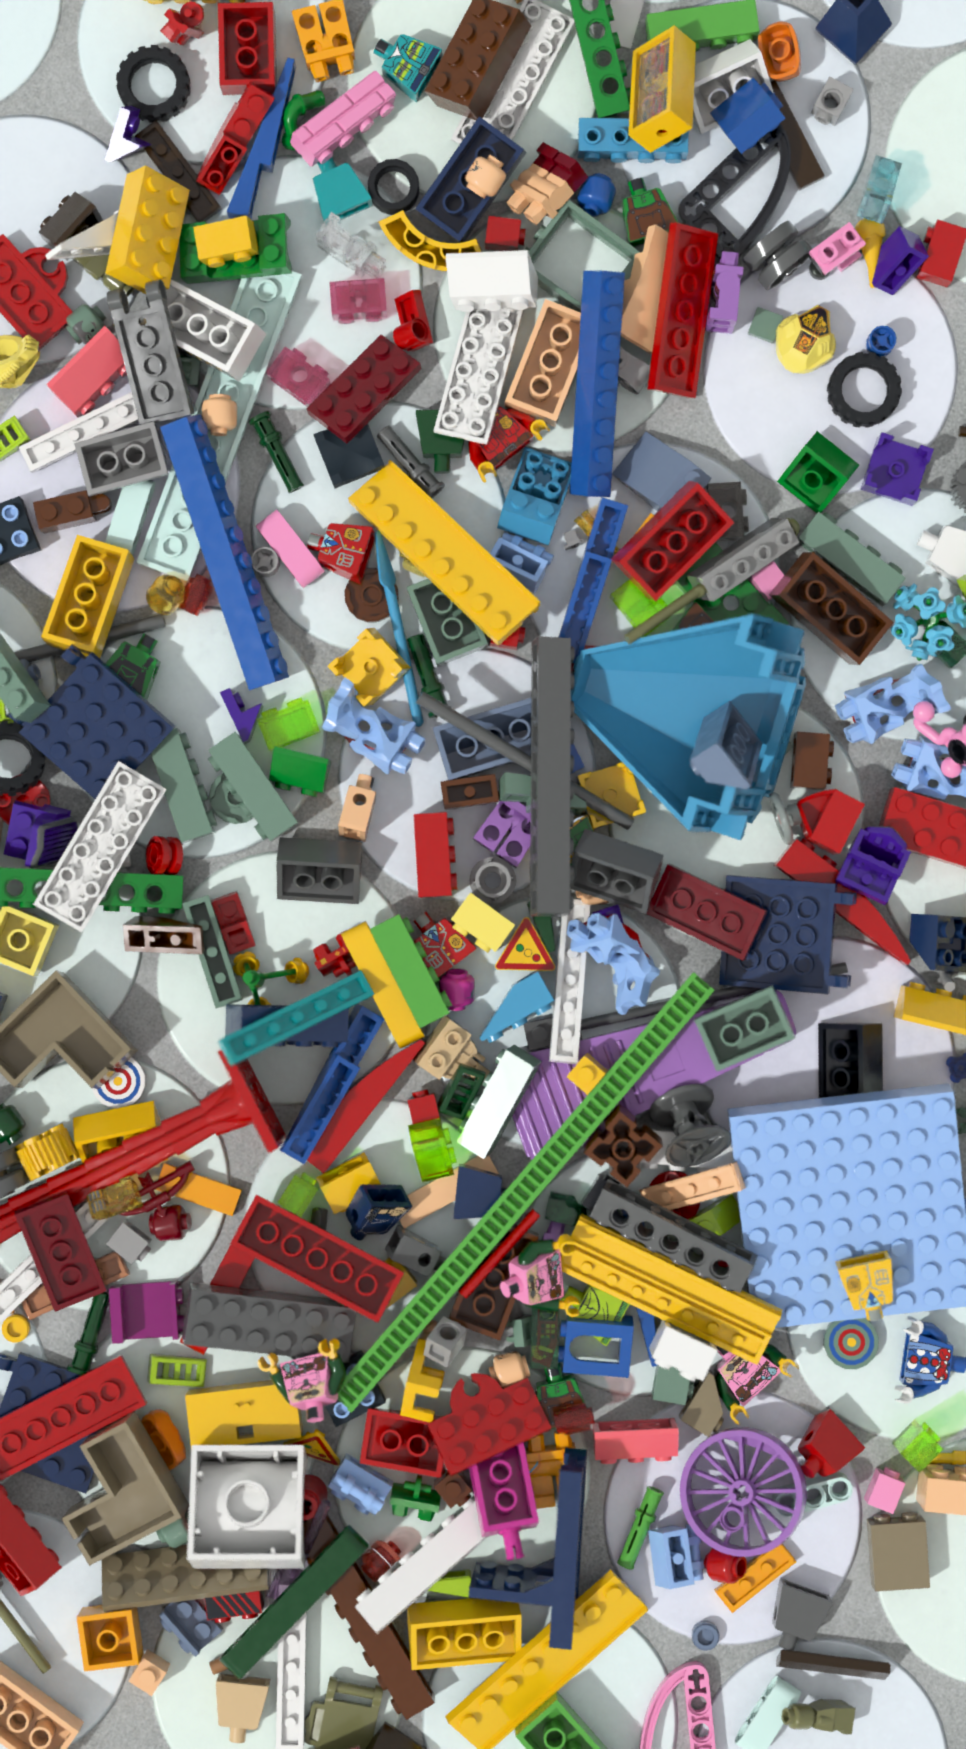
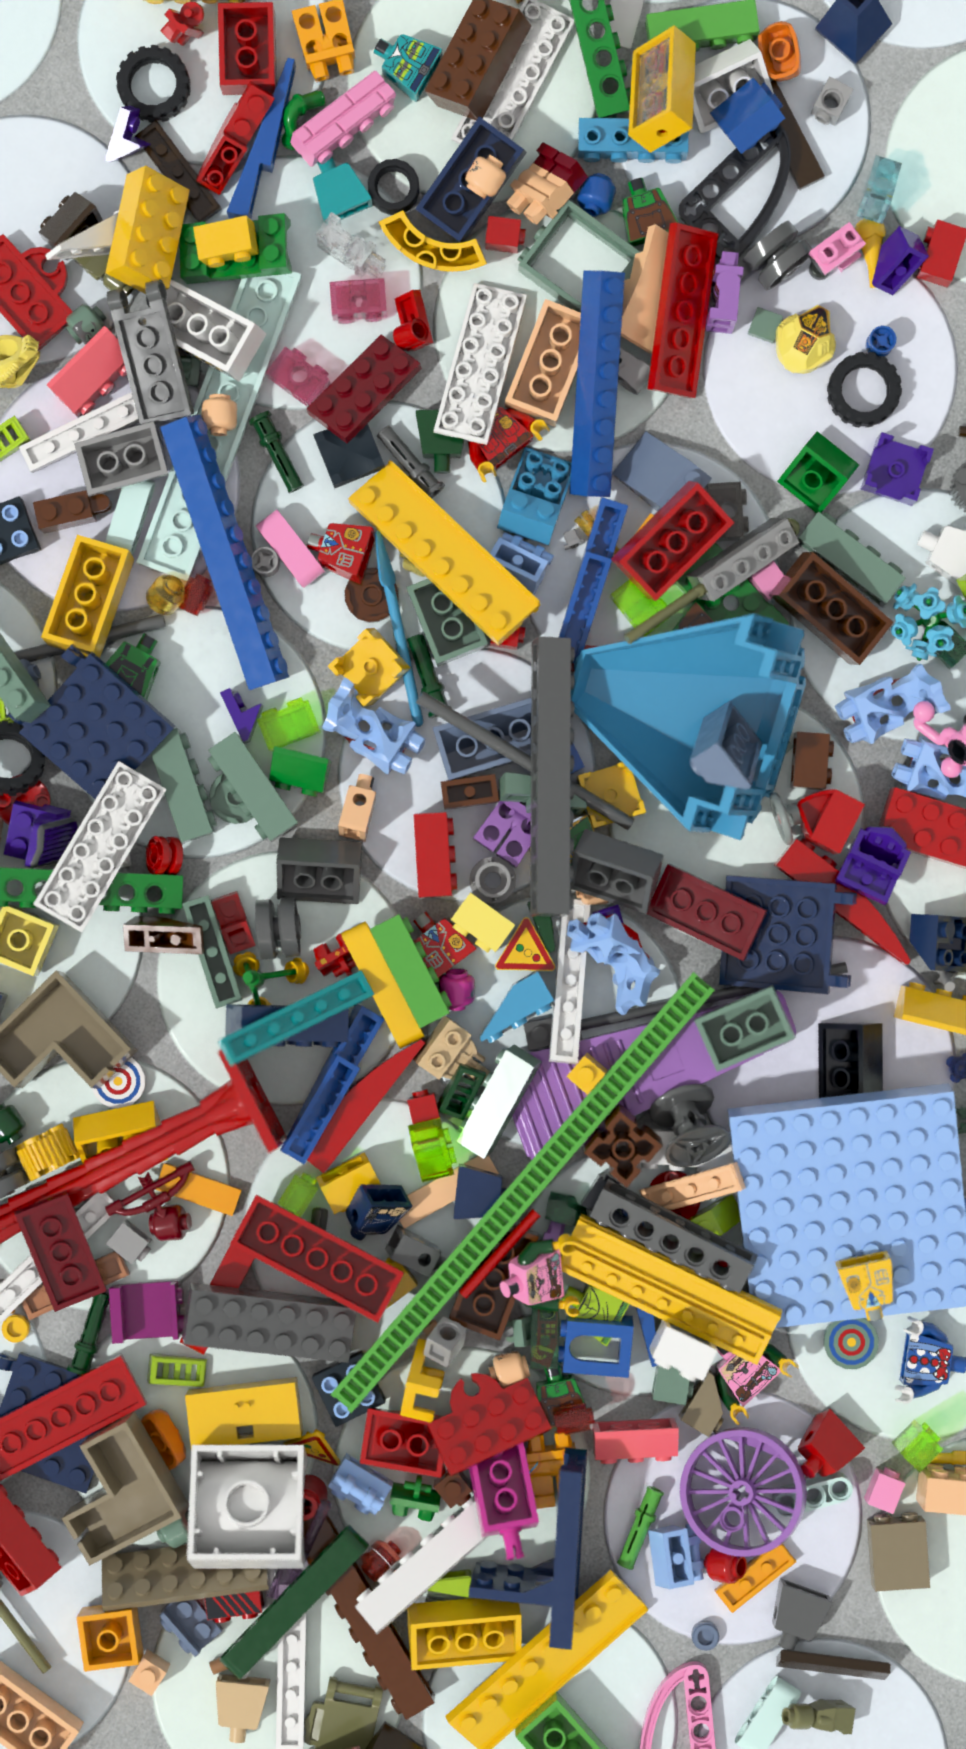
(114, 1199): clear yellow leg -> none
(281, 927): none -> dark grey wheel
(310, 1380): torso -> none
(492, 280): white slope -> none

